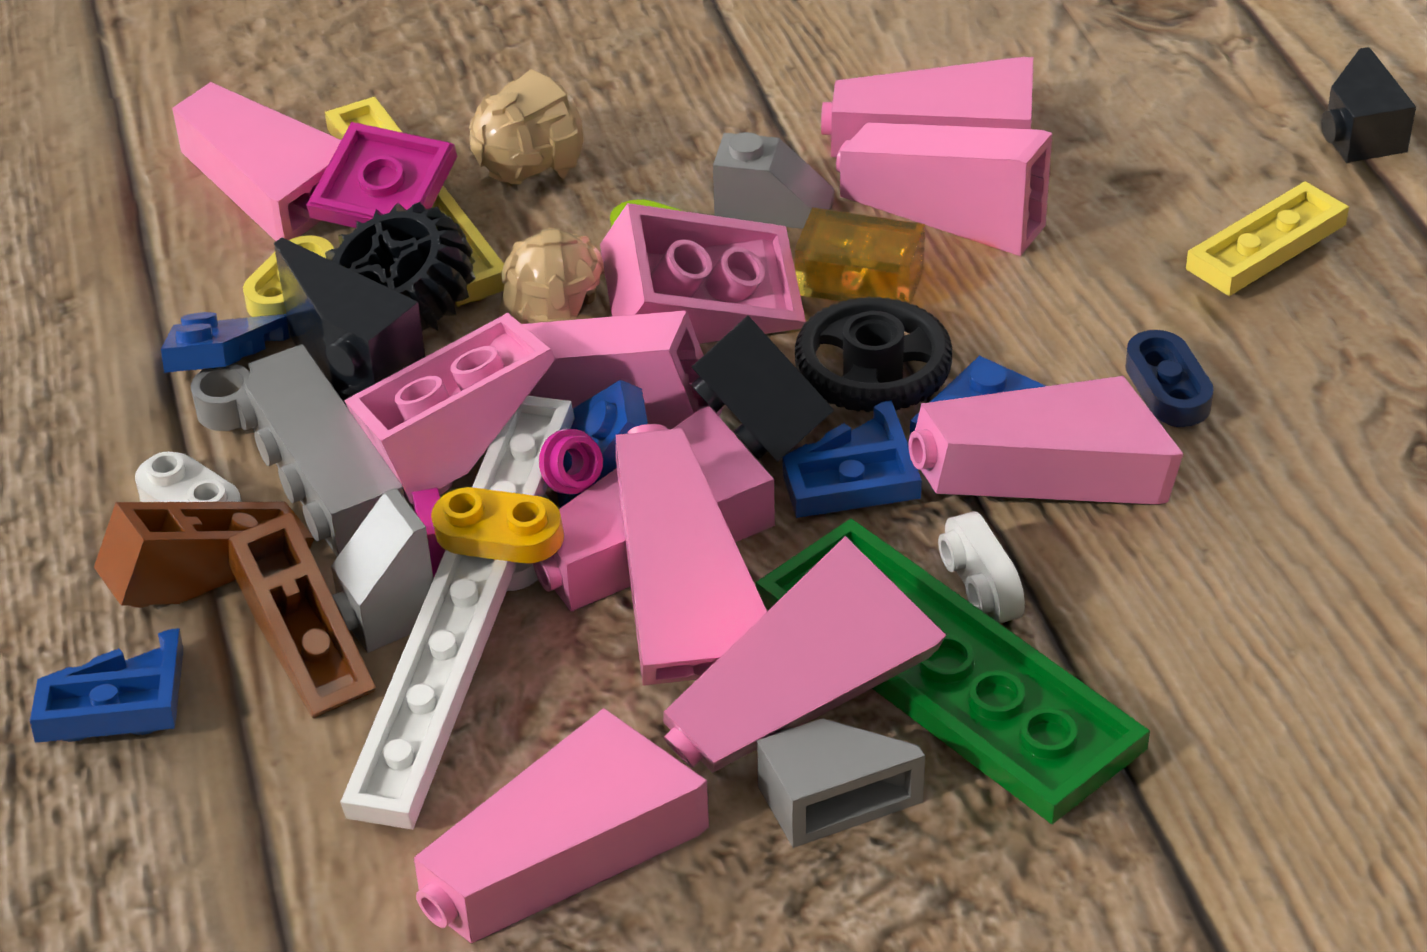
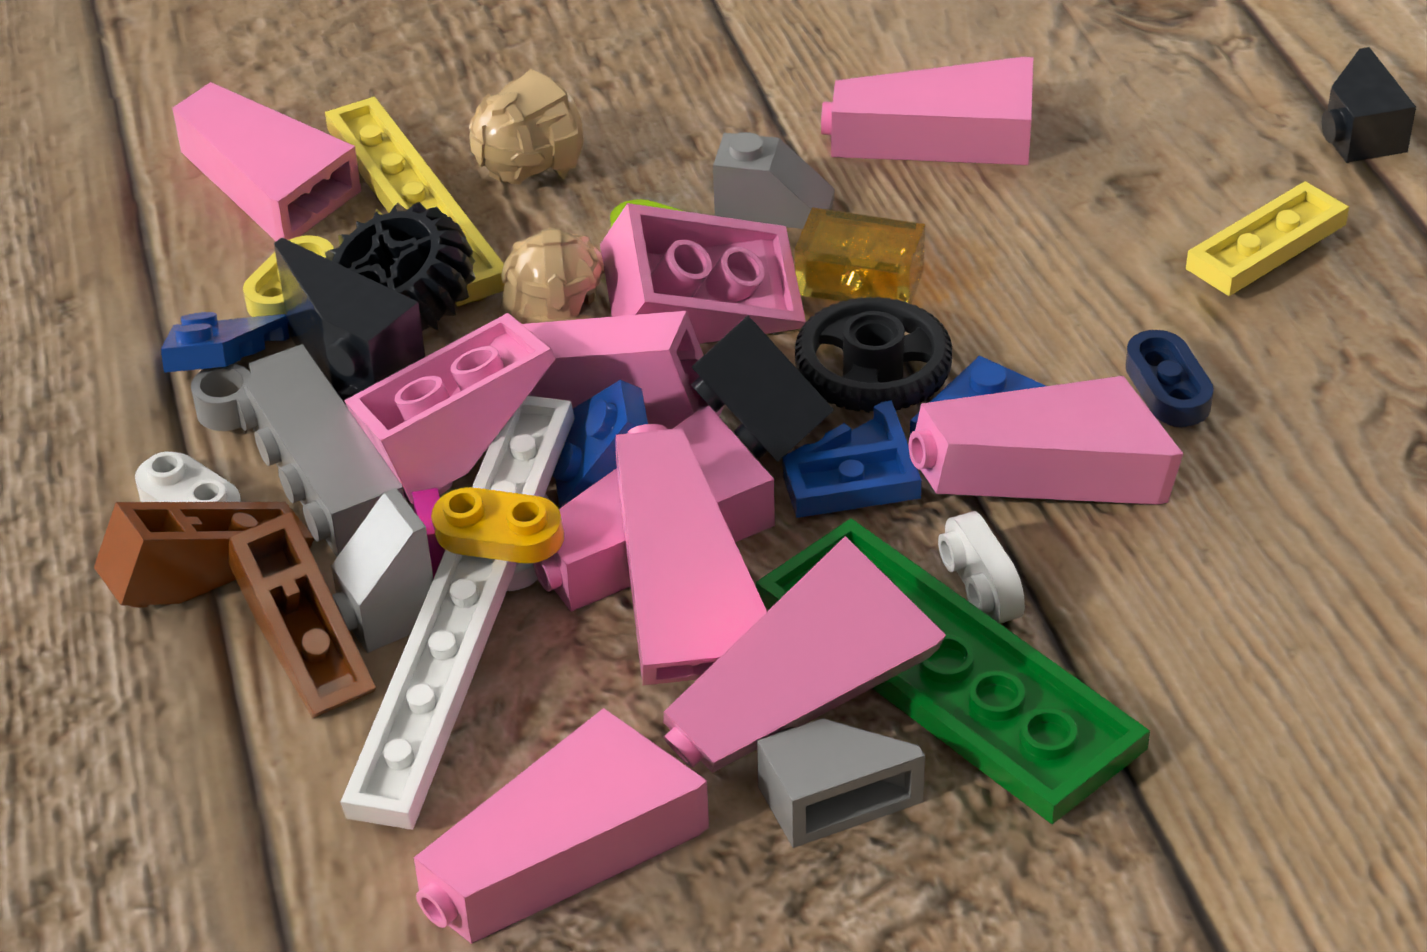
(111, 695): blue wing -> none
(378, 170): dark pink plate -> none
(586, 461): dark pink plate -> none
(953, 178): bright pink slope -> none

